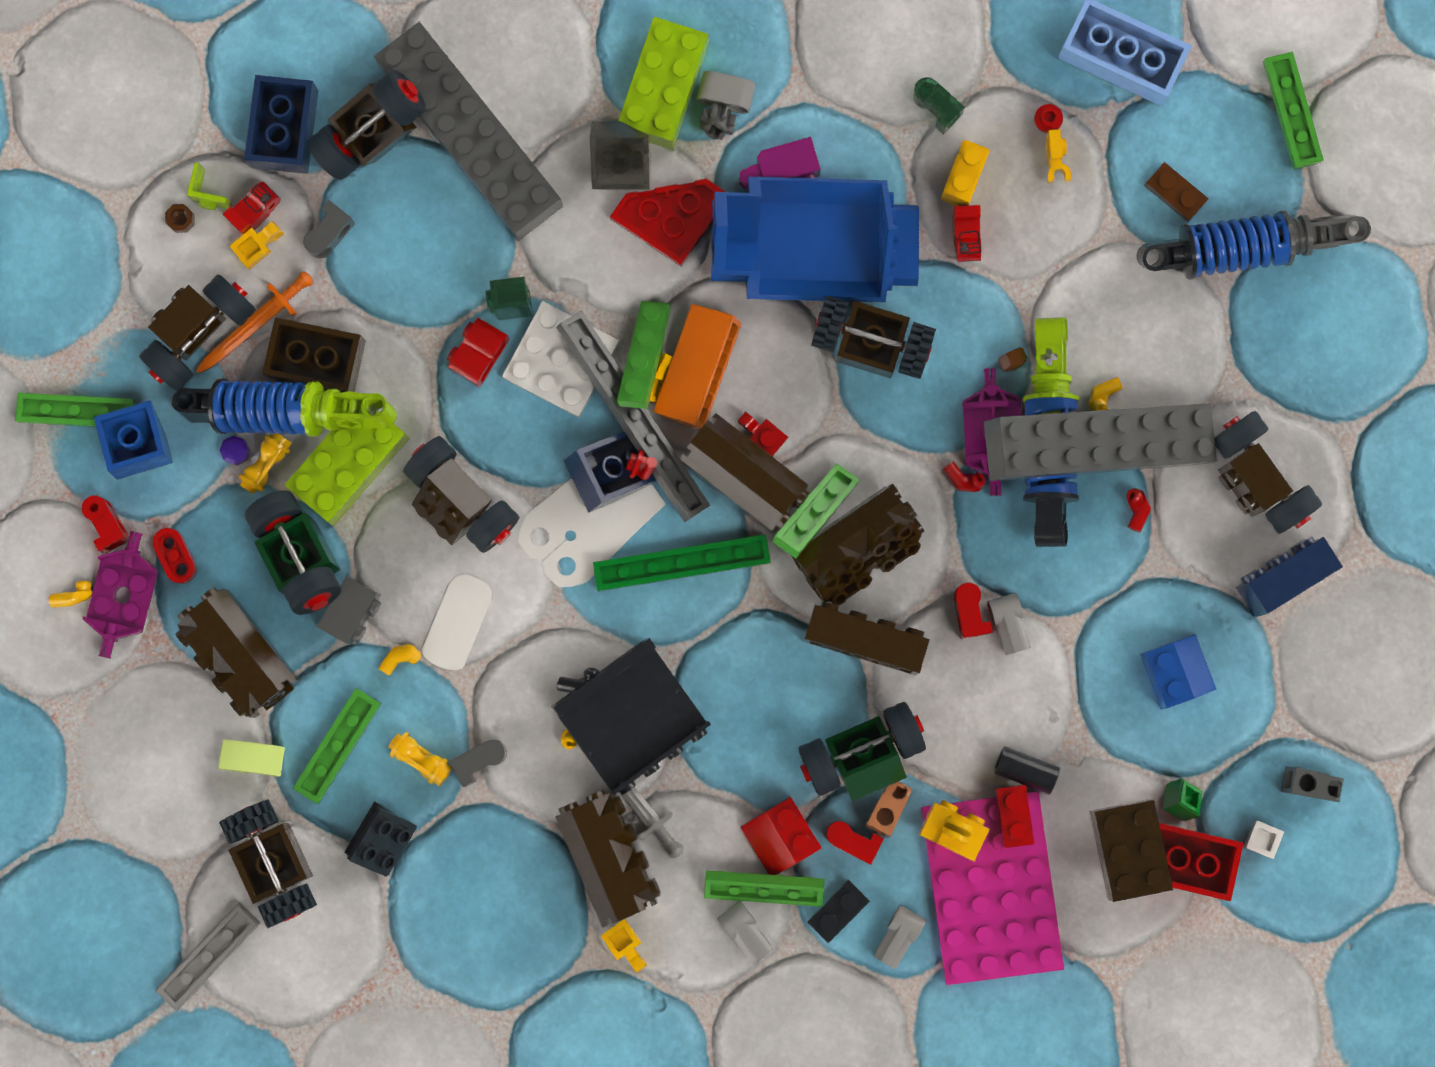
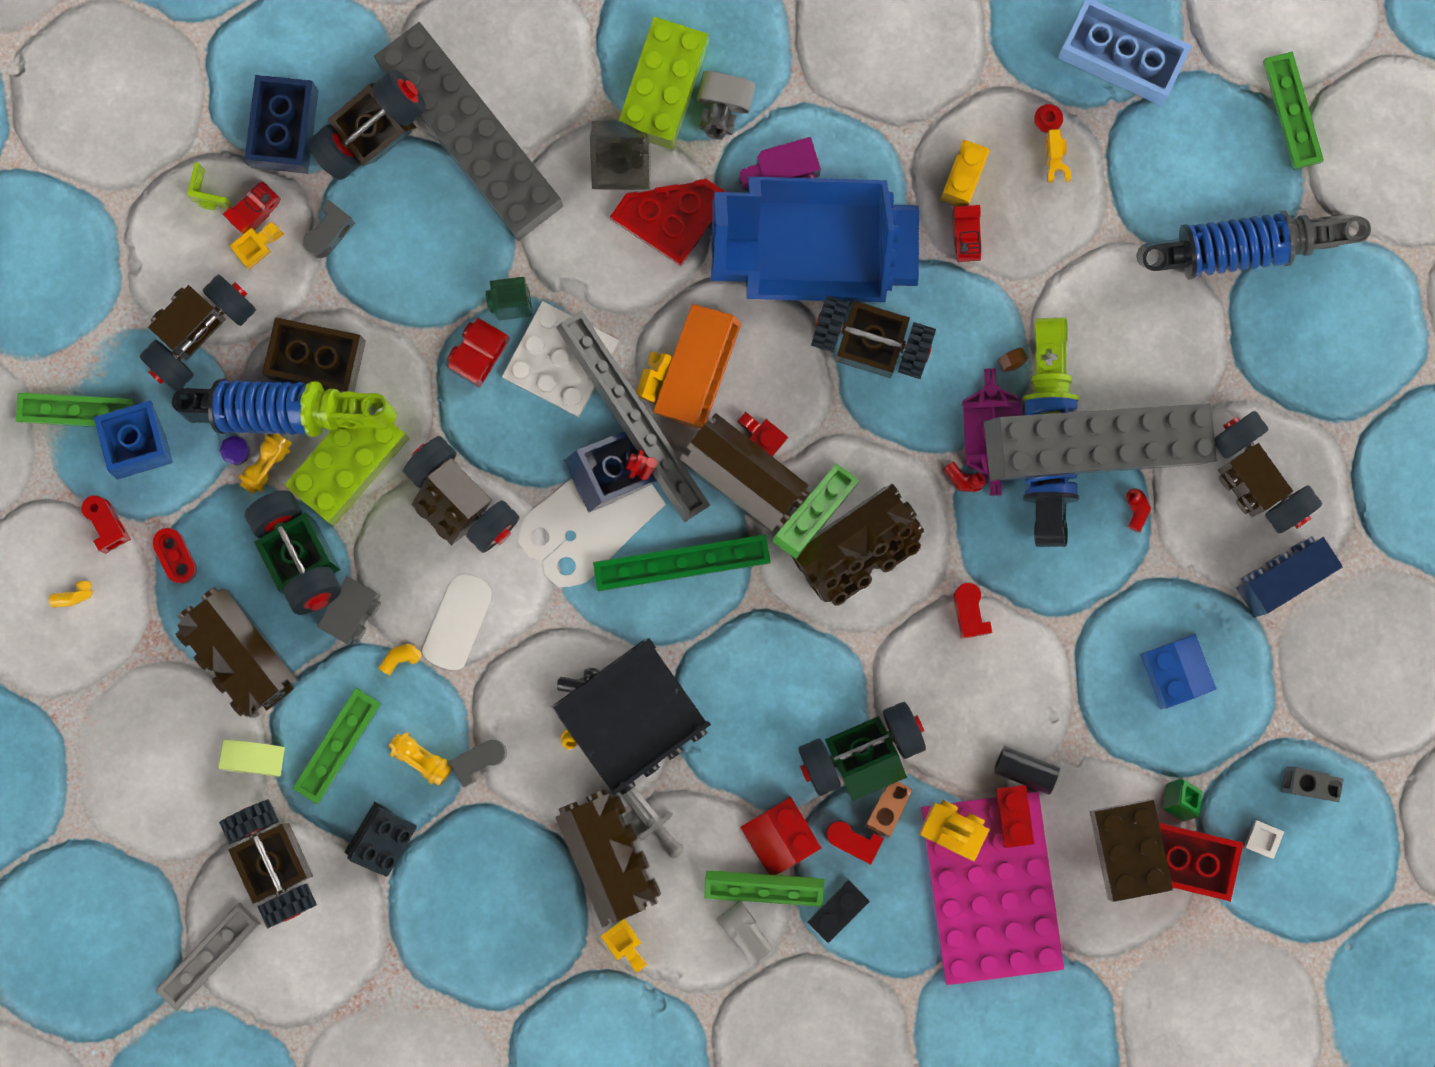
(116, 571): magenta plate -> none
(179, 218): reddish brown tile -> none
(257, 320): orange sword -> none
(644, 354): bright green plate -> none
(866, 639): dark brown brick -> none
(902, 930): light grey piece -> none
(939, 102): clear green leg -> none
(1007, 616): light grey piece -> none
(1101, 392): yellow arm -> none
(1176, 192): reddish brown plate -> none

